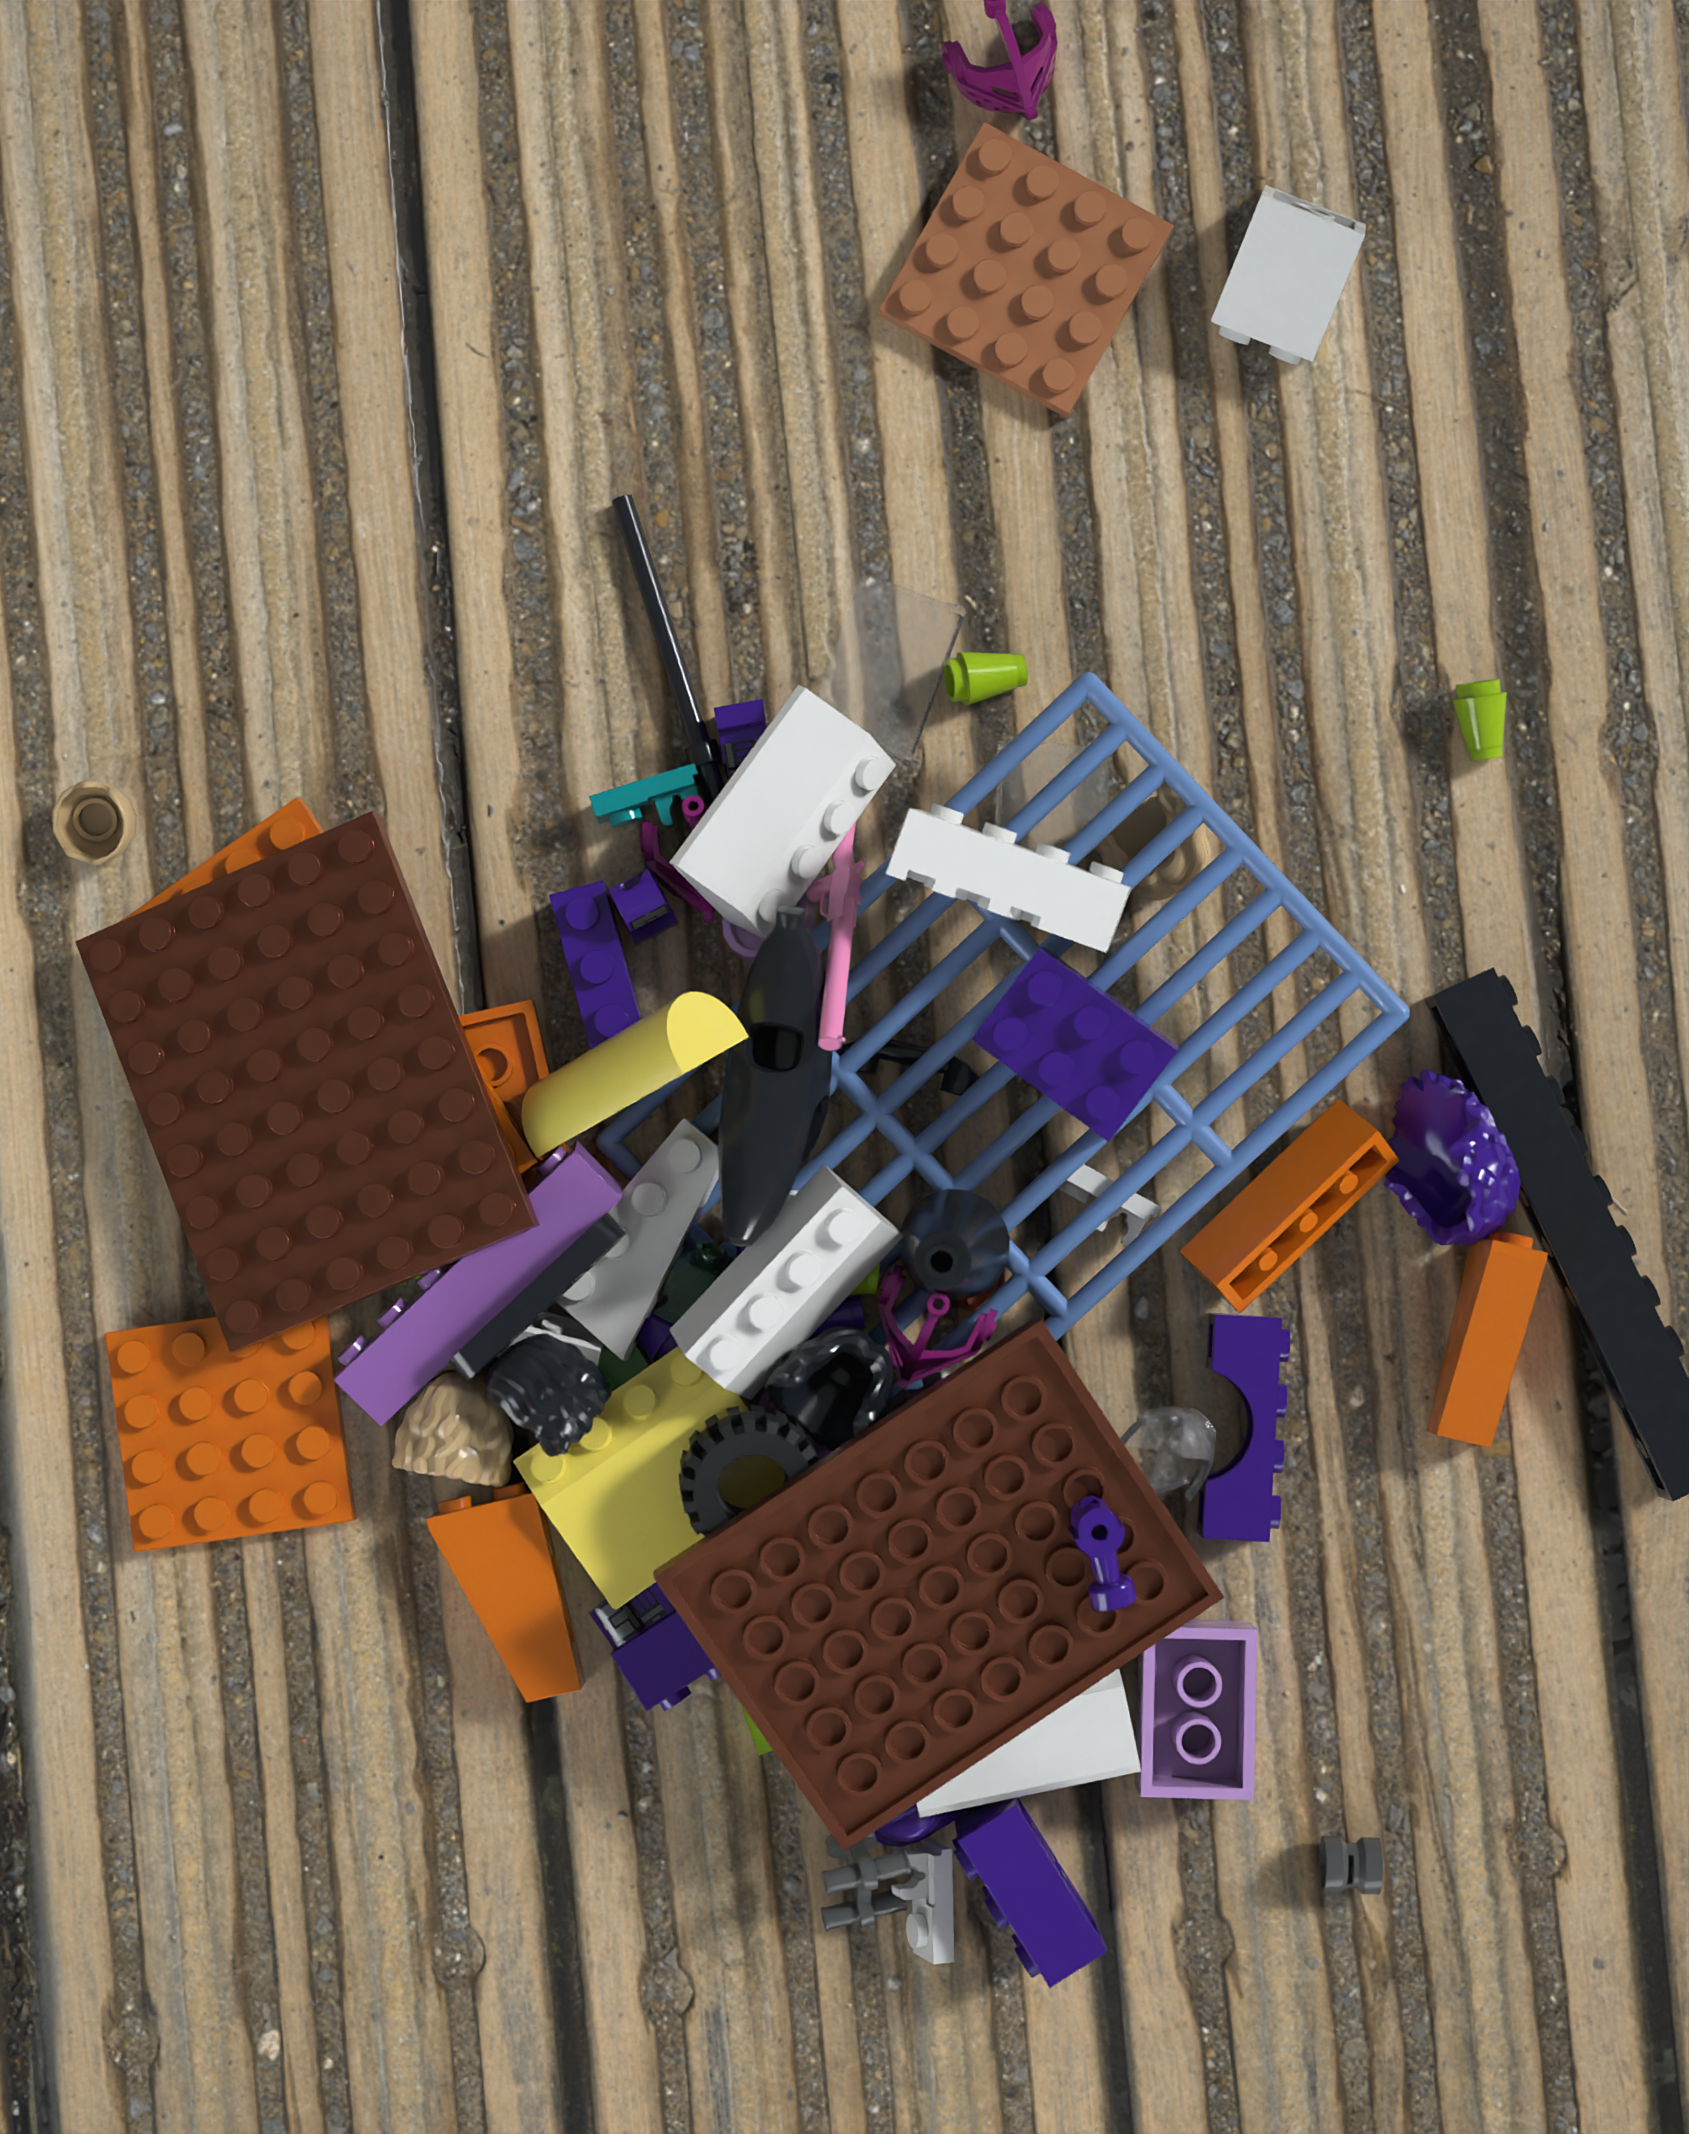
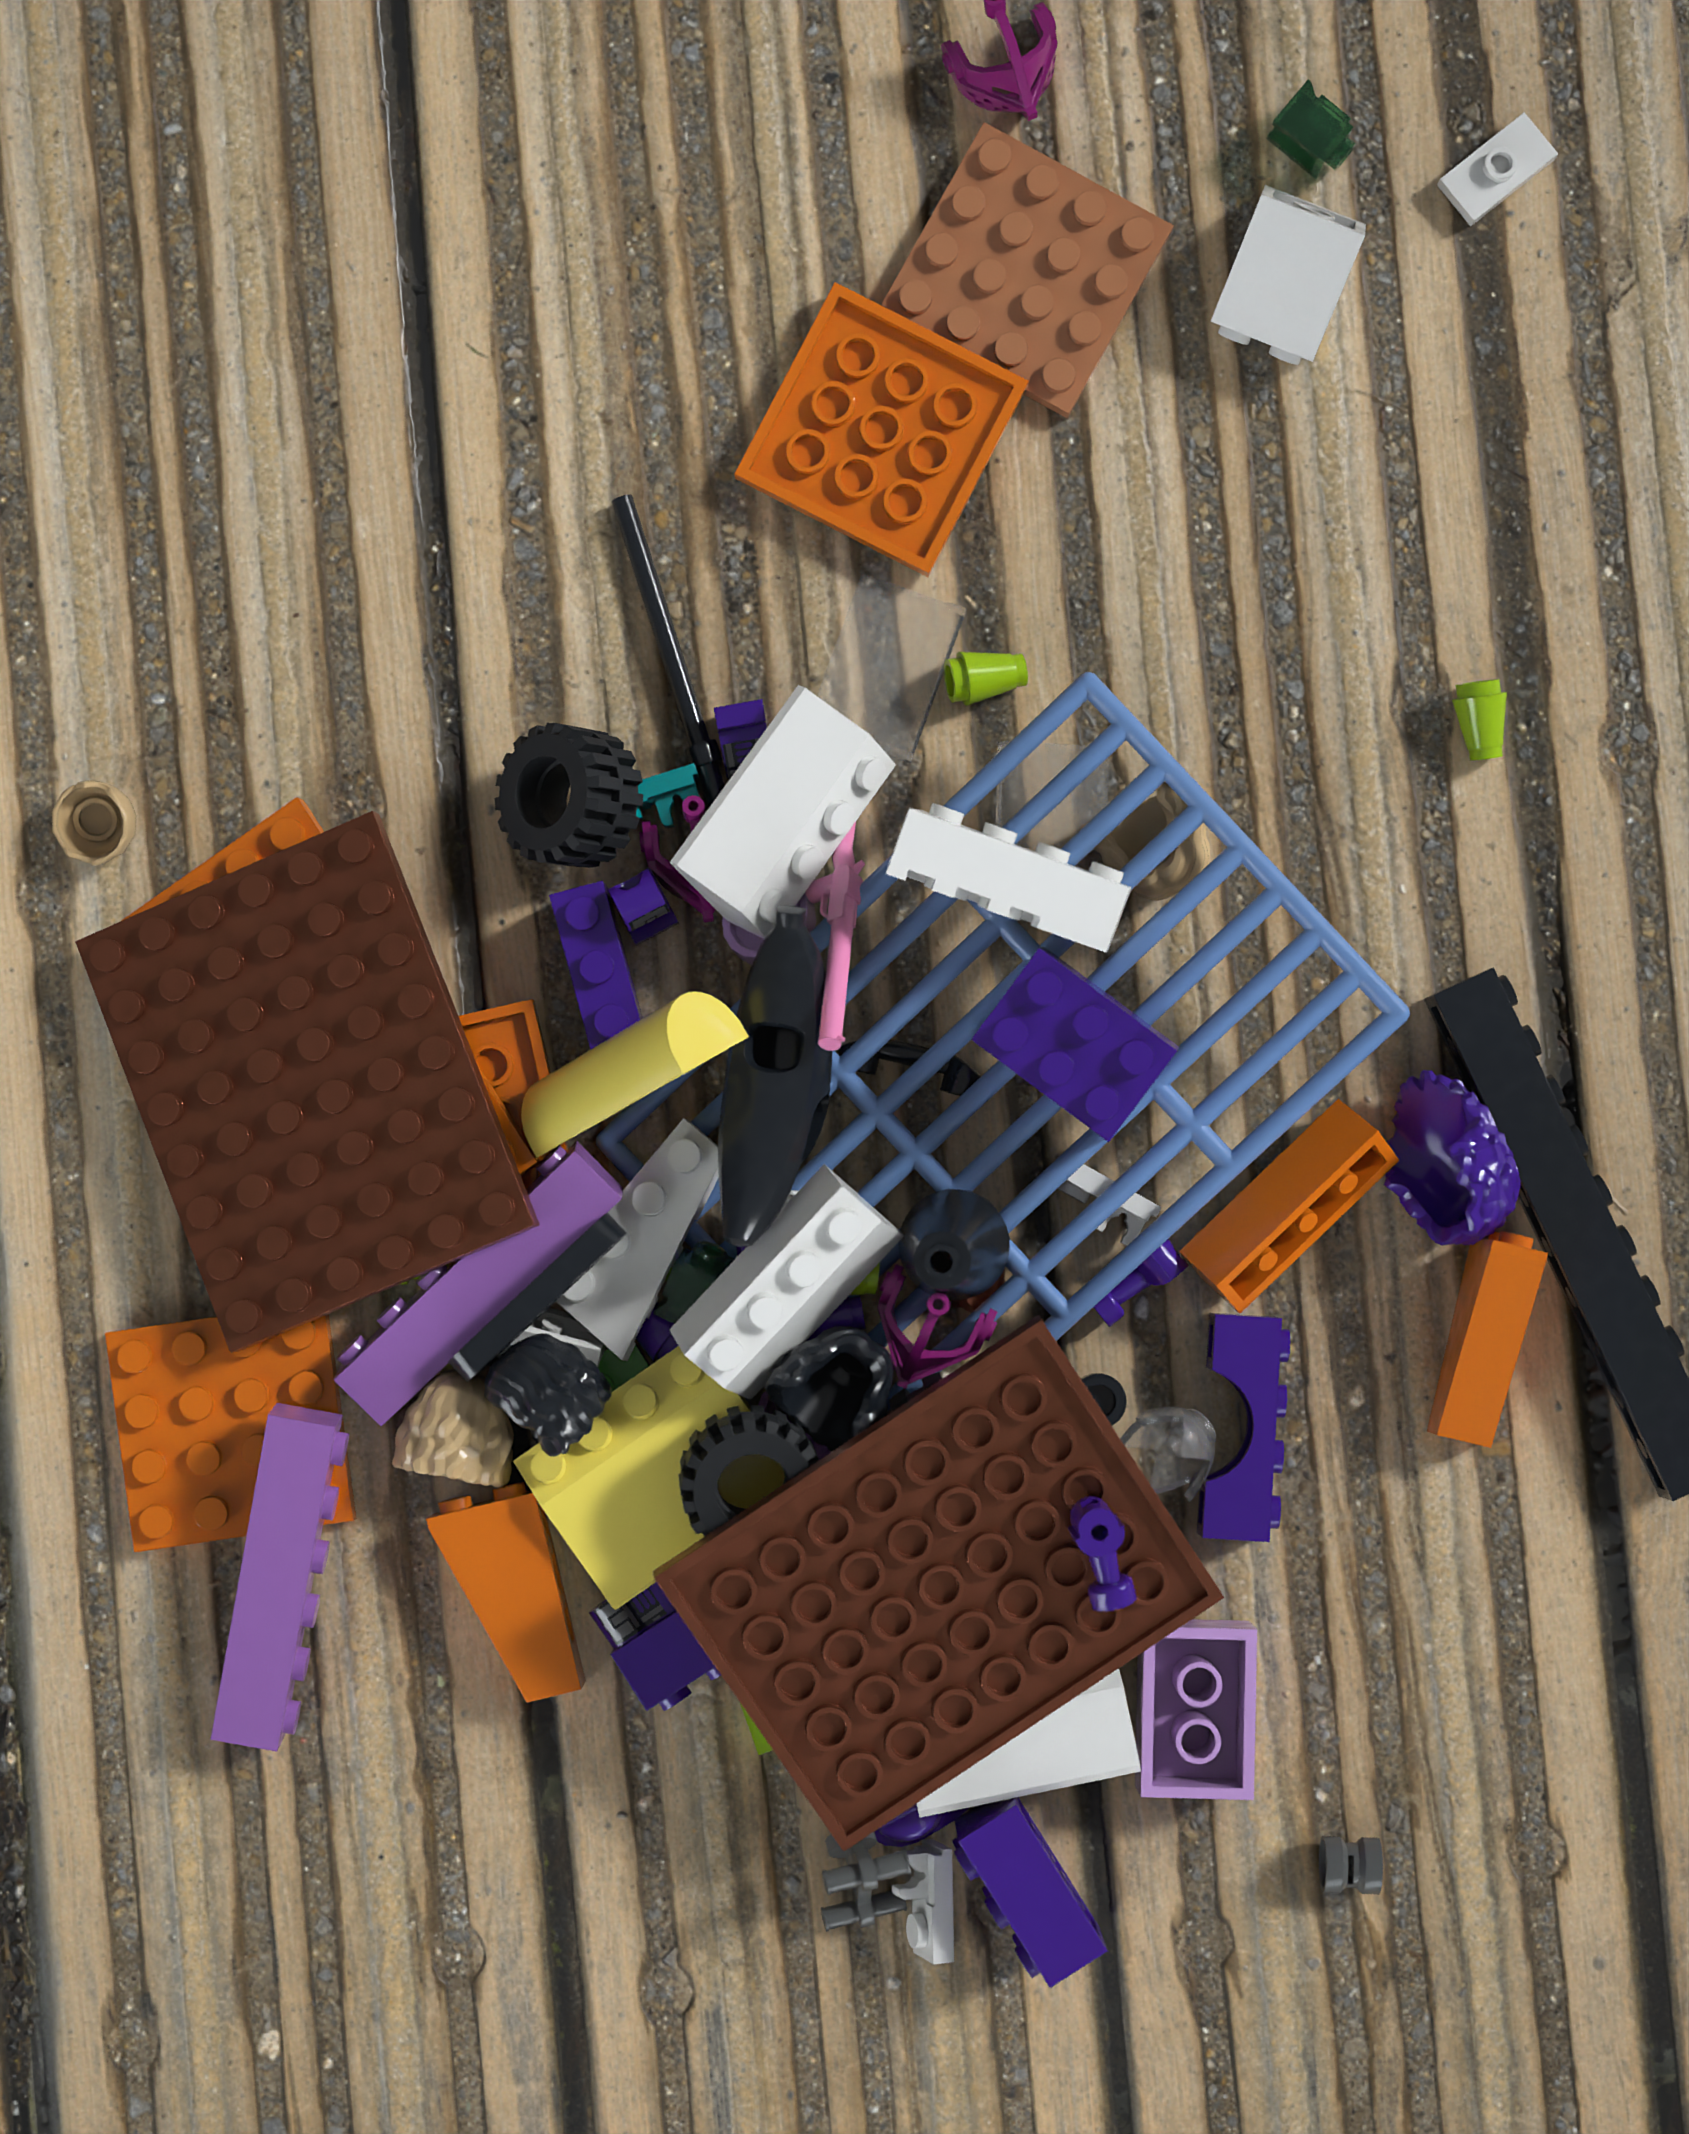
(278, 1576): none -> medium lavender brick
(537, 788): none -> black tyre
(881, 429): none -> orange plate
(1107, 1394): none -> black tile
(1157, 1269): none -> dark purple leg
(1312, 132): none -> clear green window
(1497, 169): none -> white plate

